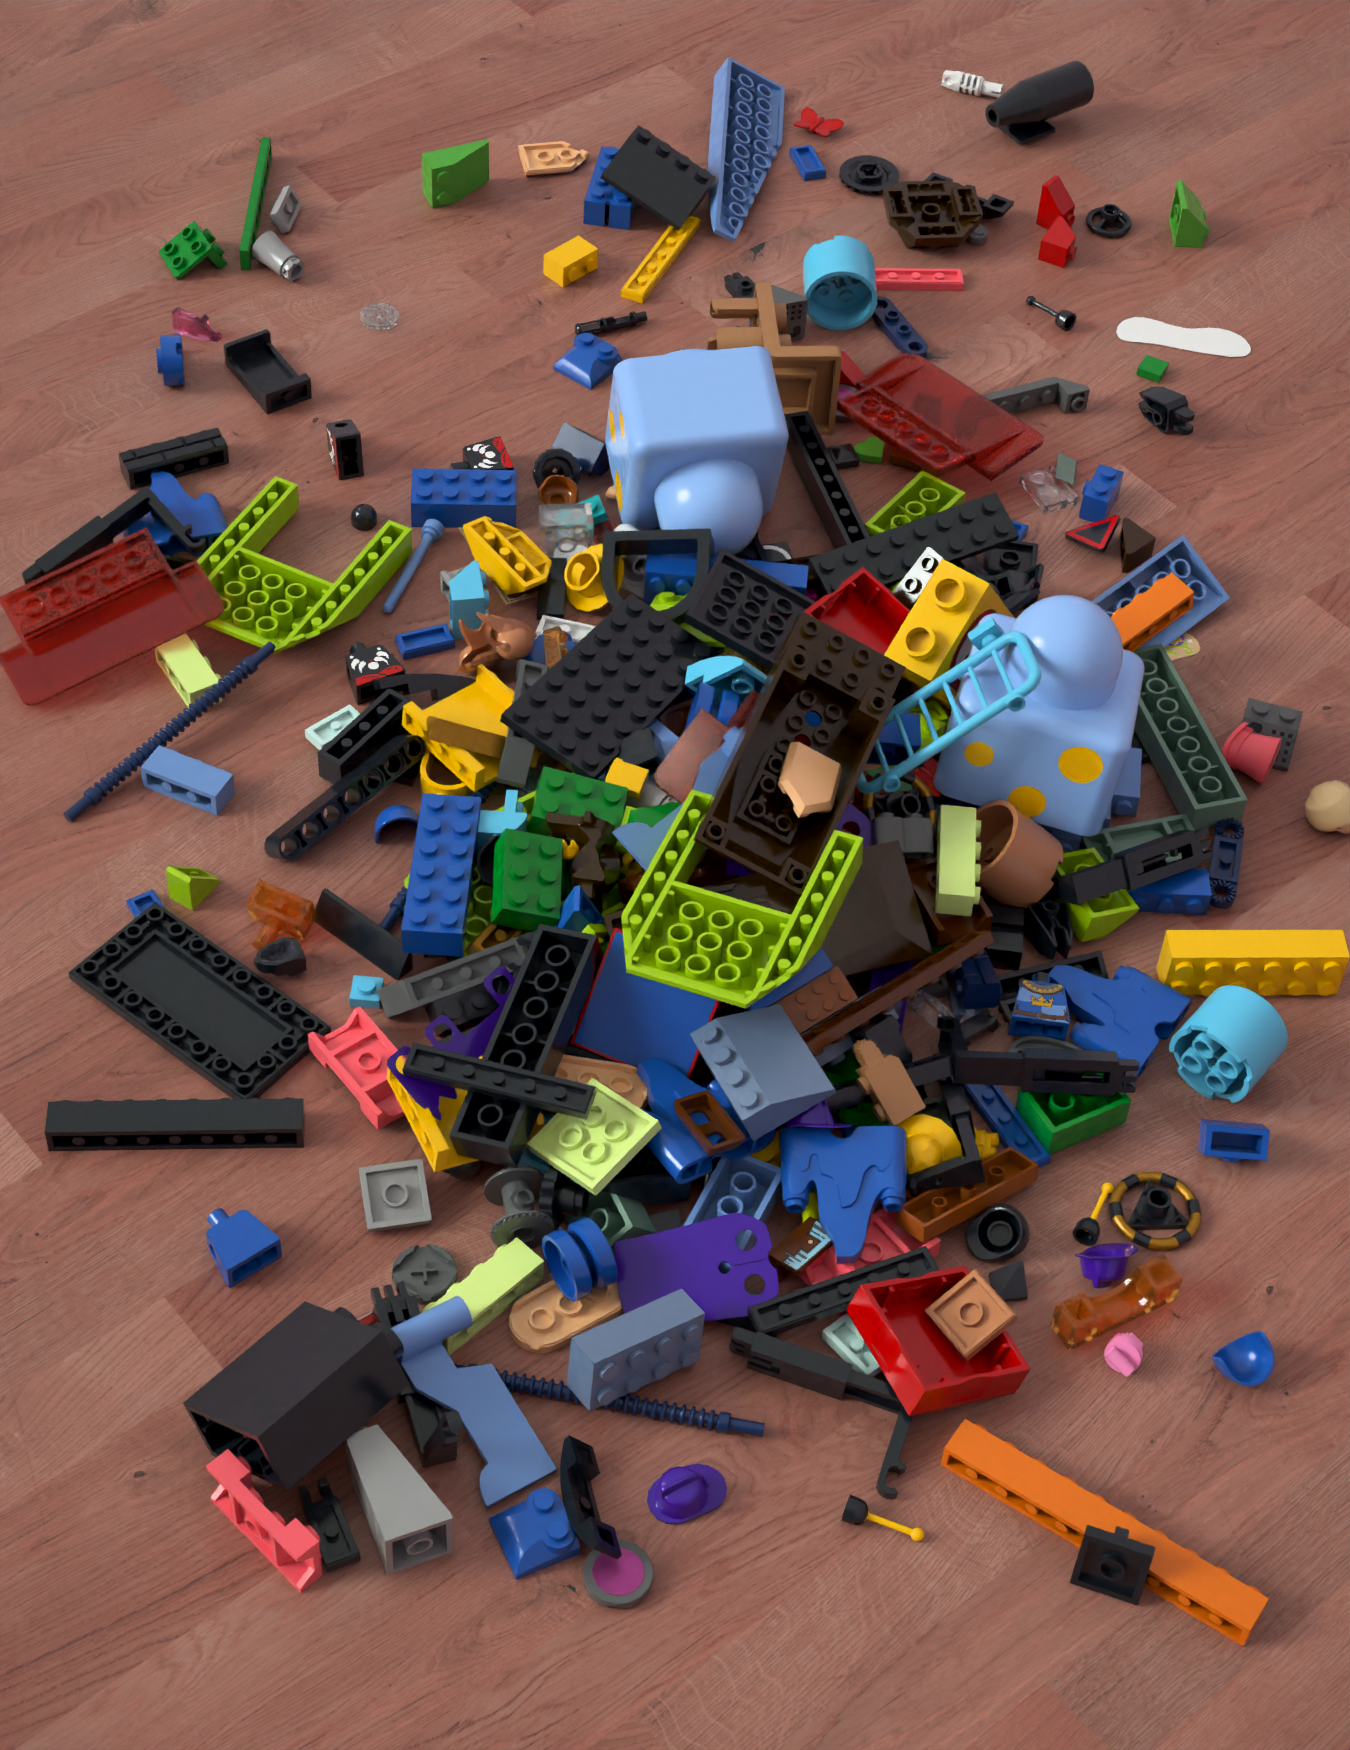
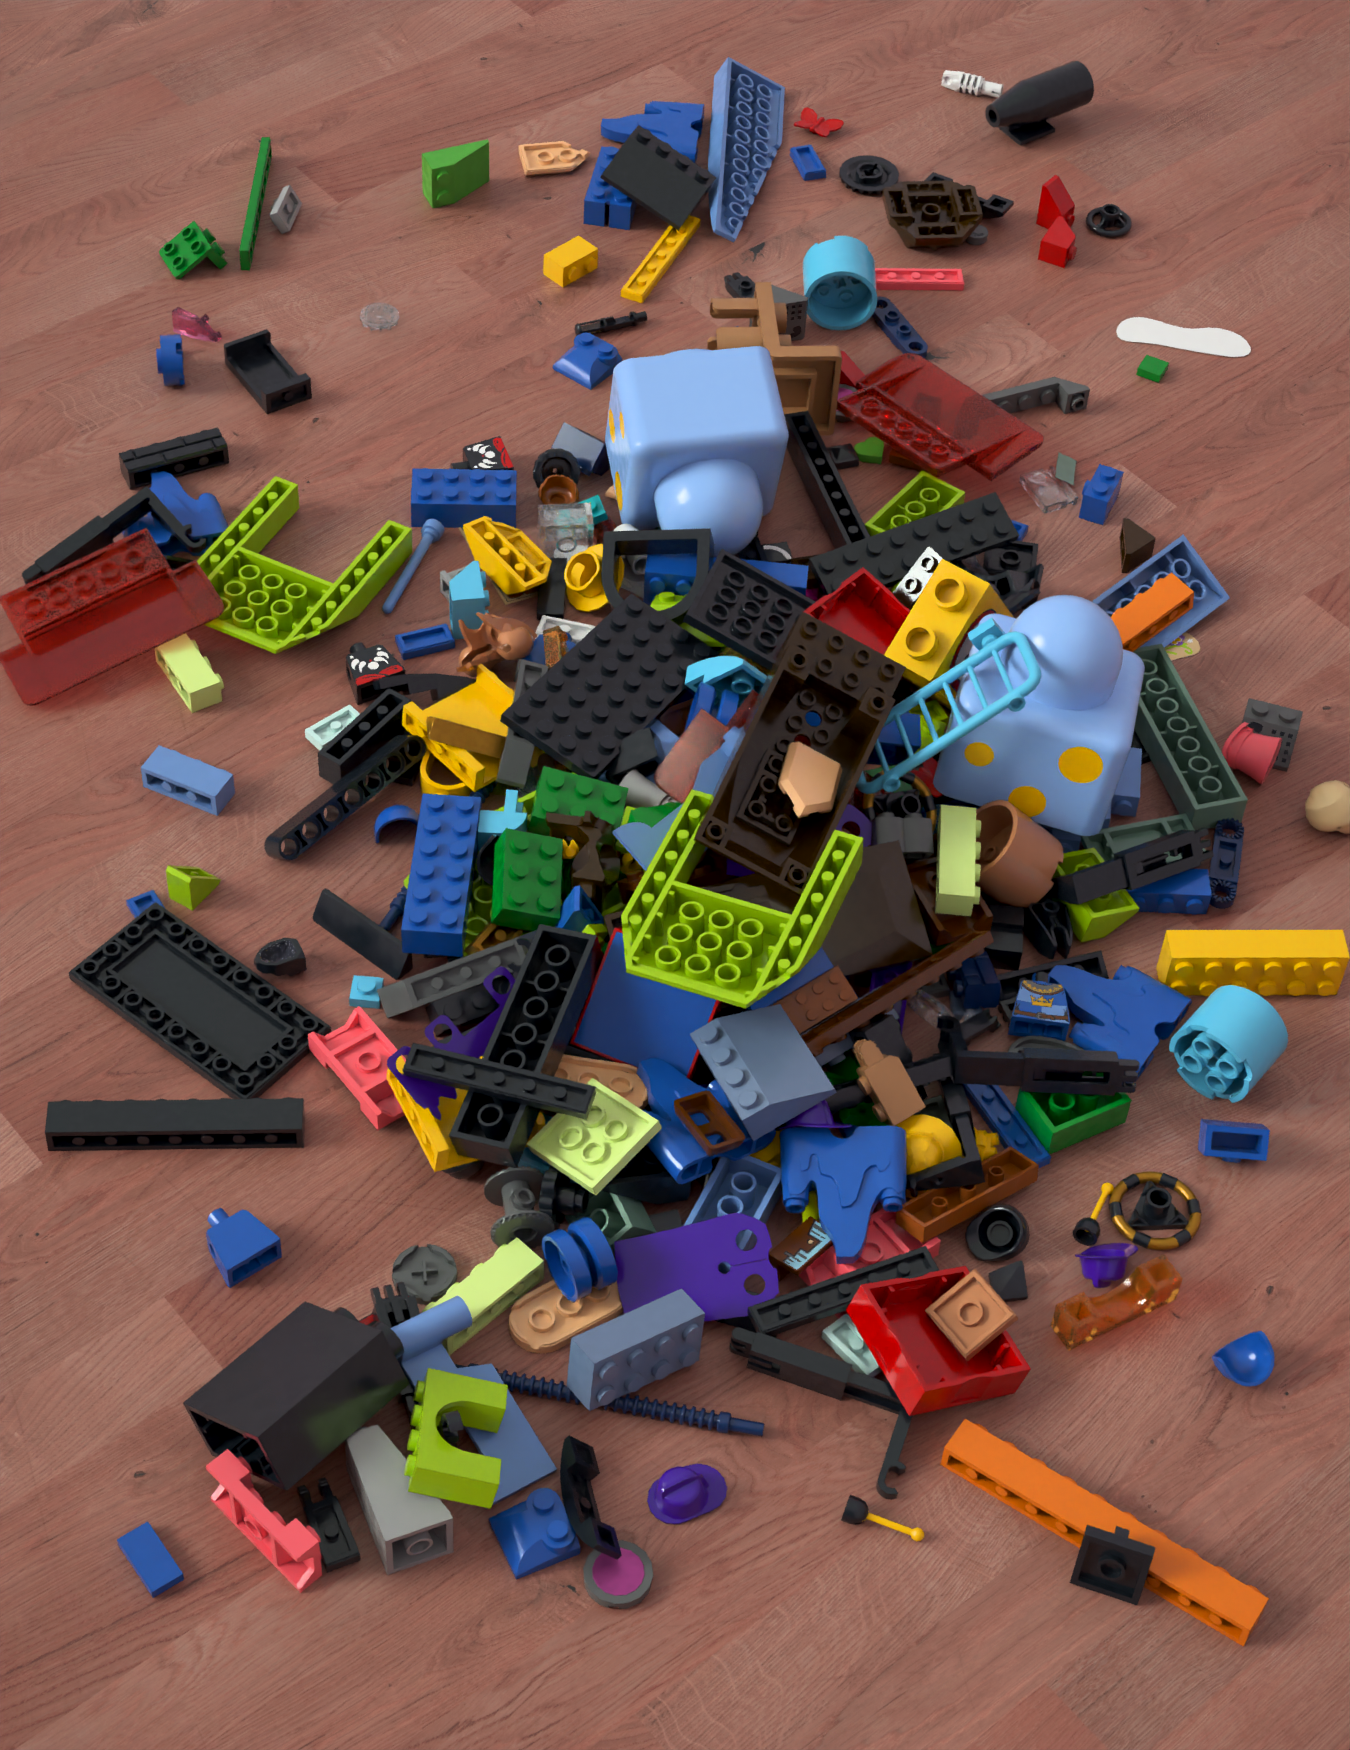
(92, 795): dark blue hose -> none
(150, 1559): none -> blue tile
(276, 255): light grey plant -> none
(279, 913): clear orange brick -> none
(345, 440): black torso -> none
(364, 517): black piece -> none
(395, 1195): light grey hinge -> none
(436, 1465): none -> lime arch
(628, 776): yellow tile -> none
(669, 121): none -> blue rock
(1064, 319): black hinge -> none
(1095, 535): piece -> none
(1124, 1353): bright pink piece -> none
(1166, 410): black hinge -> none
(1187, 218): bright green slope -> none

